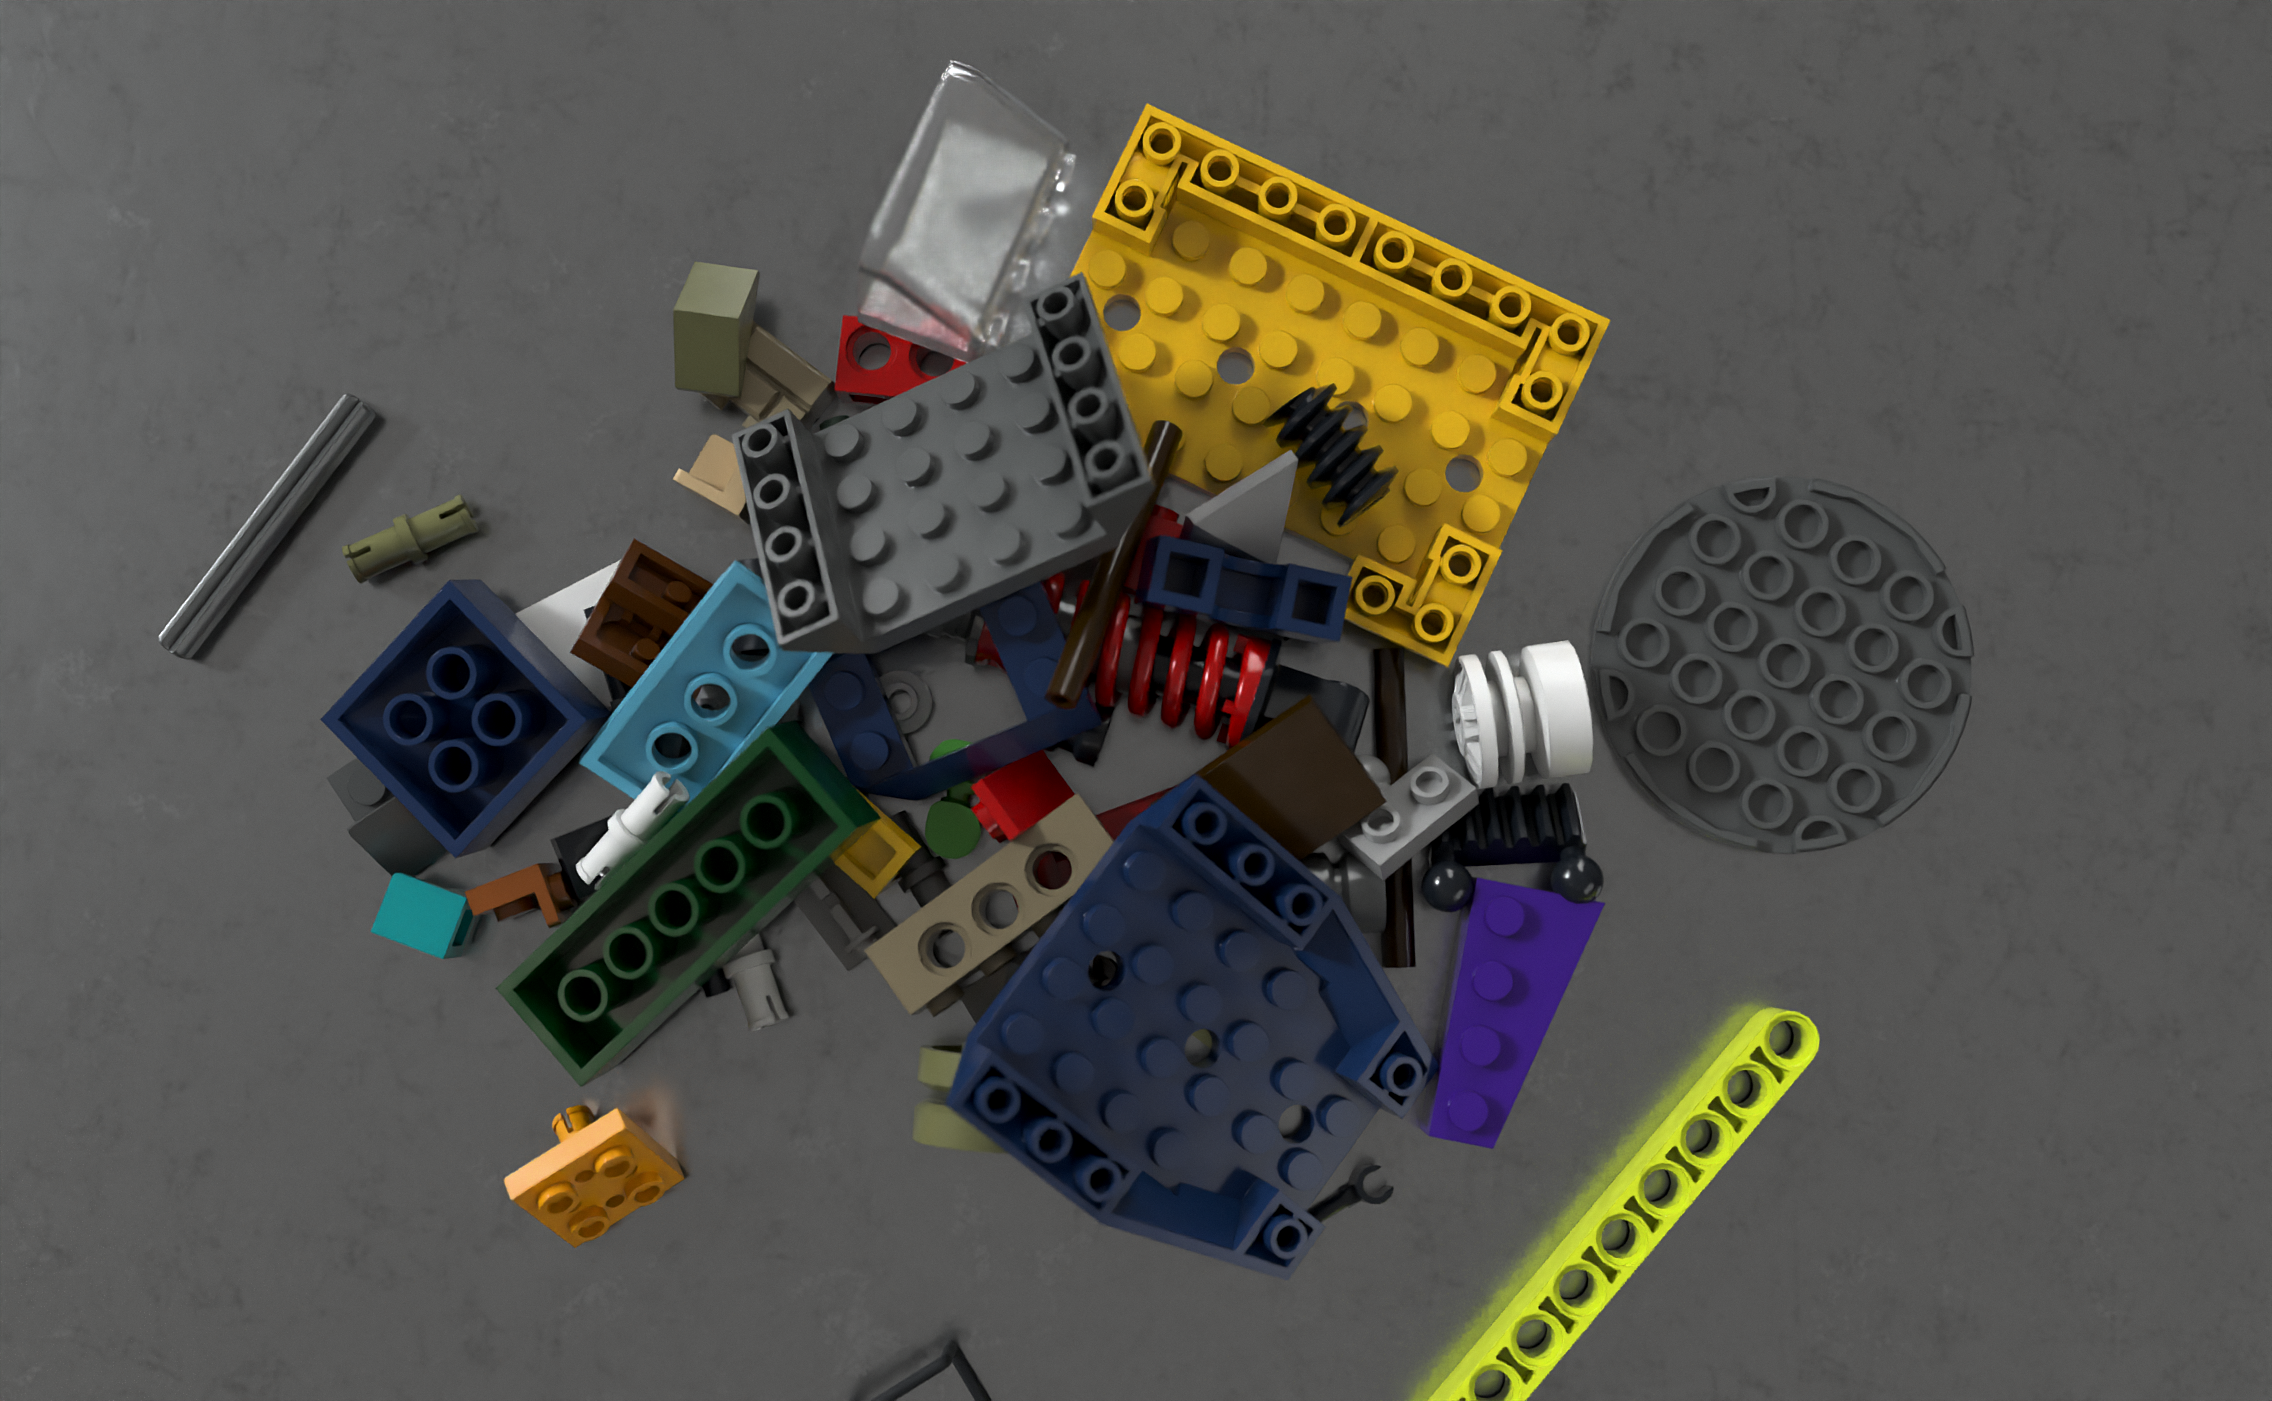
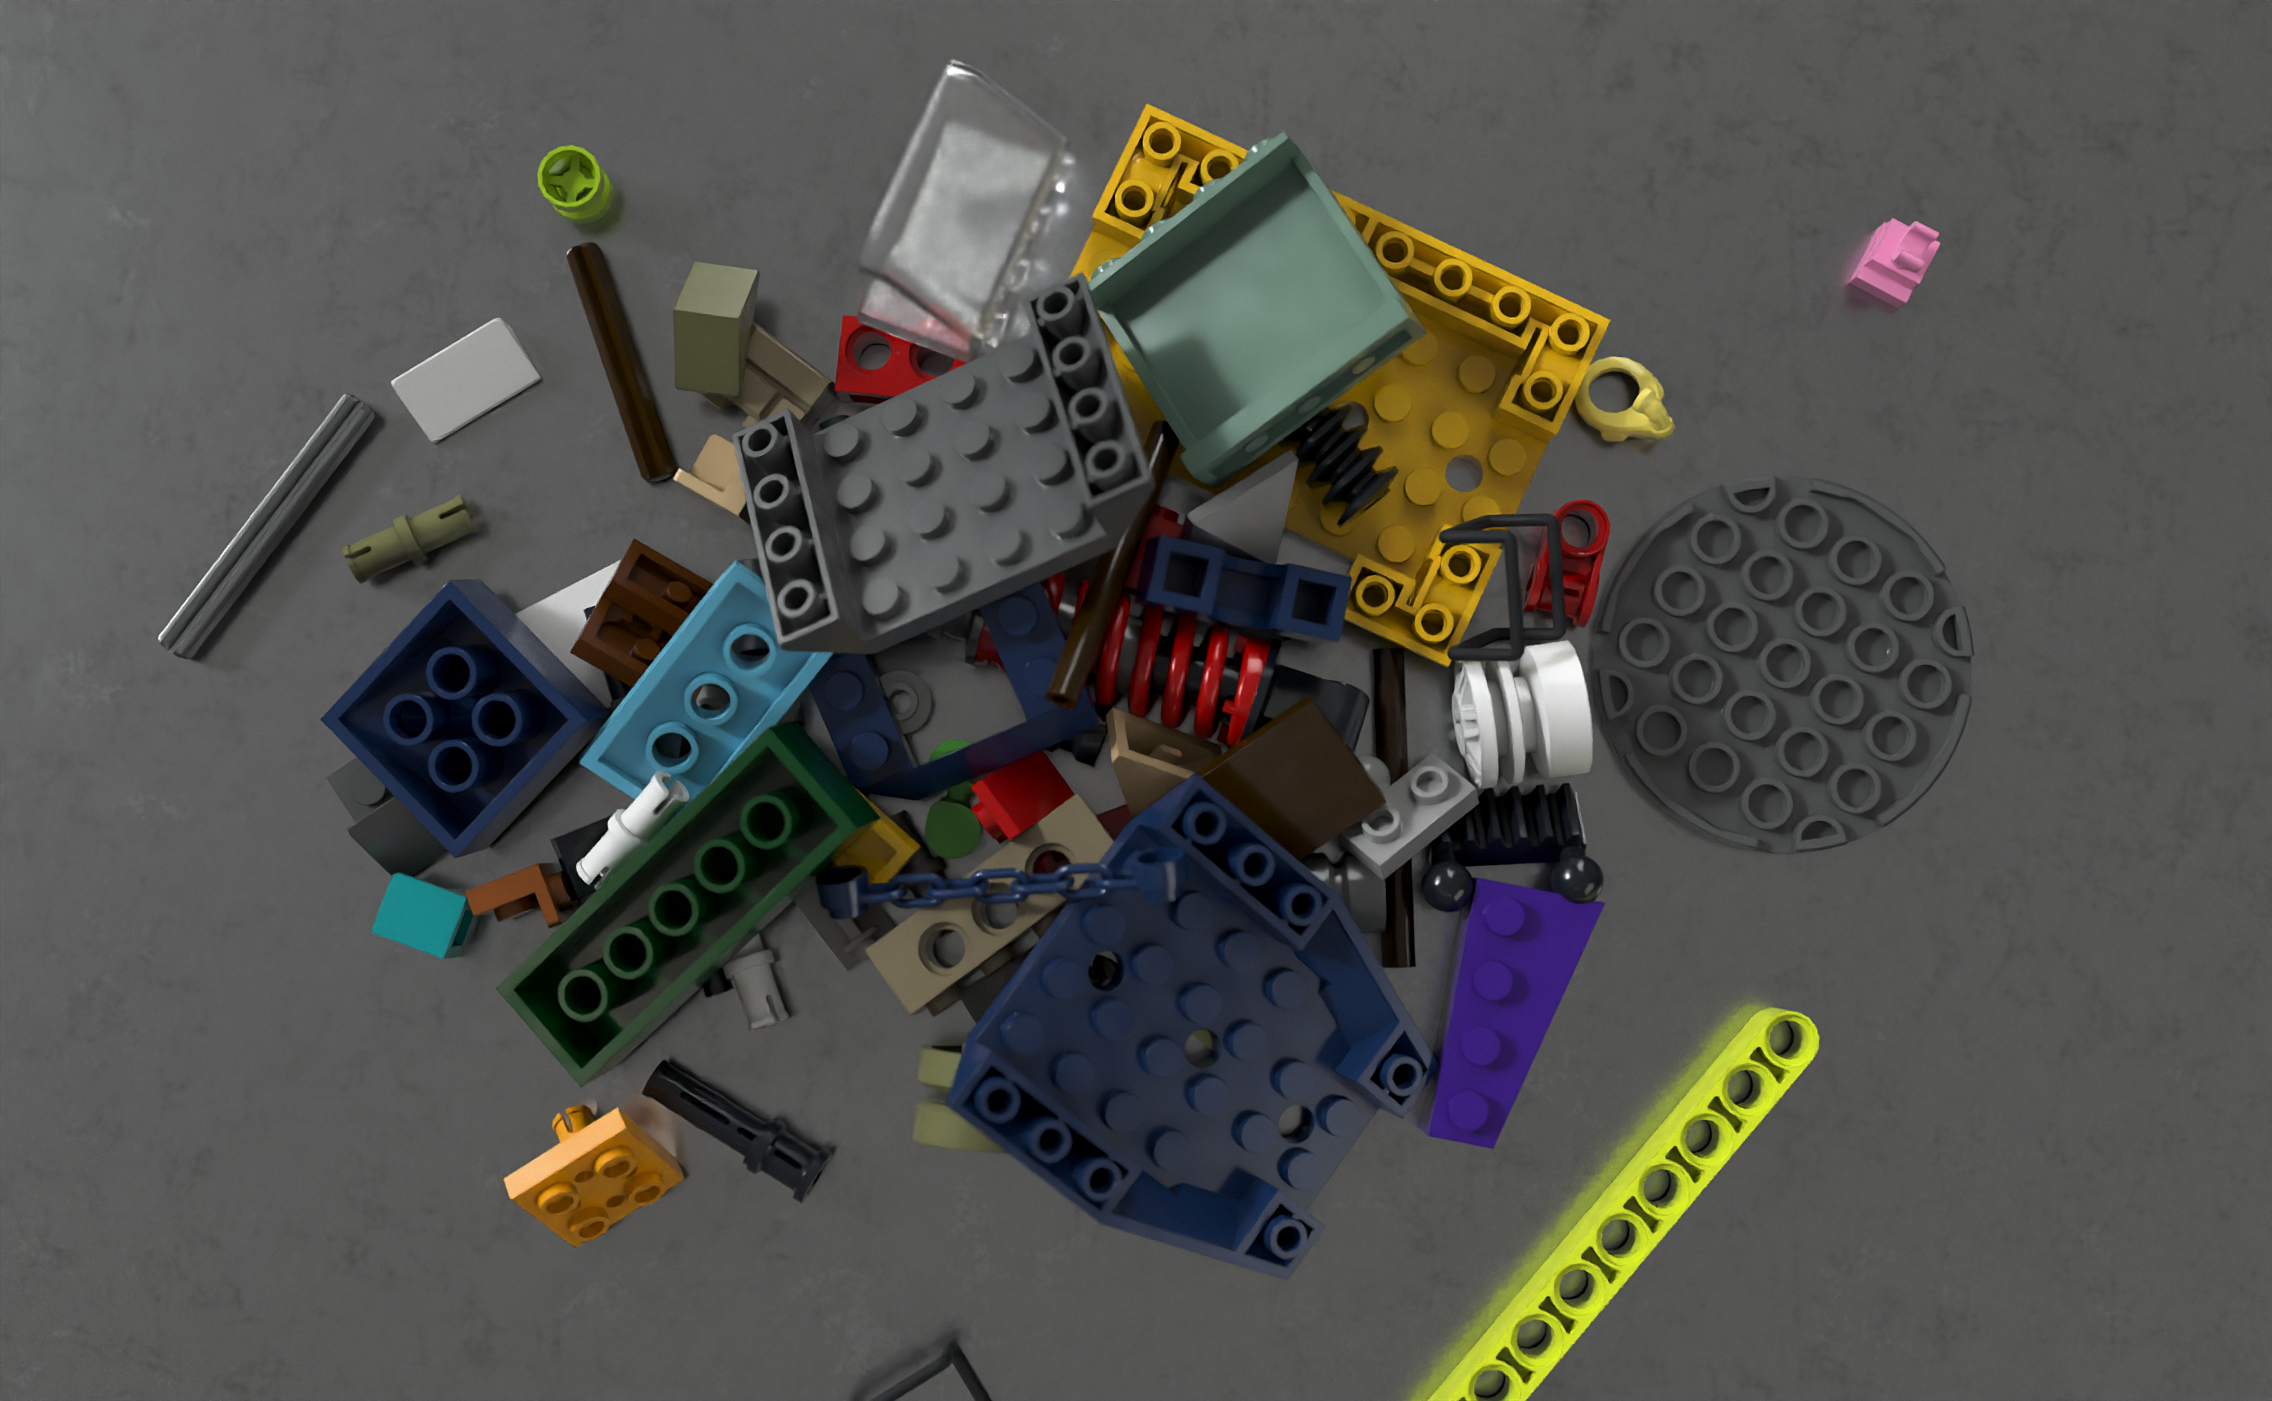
(466, 379): none -> white slope
(567, 174): none -> lime wheel
(621, 362): none -> dark brown axle
(670, 1086): none -> black pin
(1152, 757): none -> tan slope
(1155, 871): none -> dark blue piece
(1252, 309): none -> sand green panel
(1352, 1194): black hand -> none
(1473, 533): none -> black piece
(1579, 565): none -> red piece
(1646, 416): none -> light yellow piece
(1896, 261): none -> bright pink piece

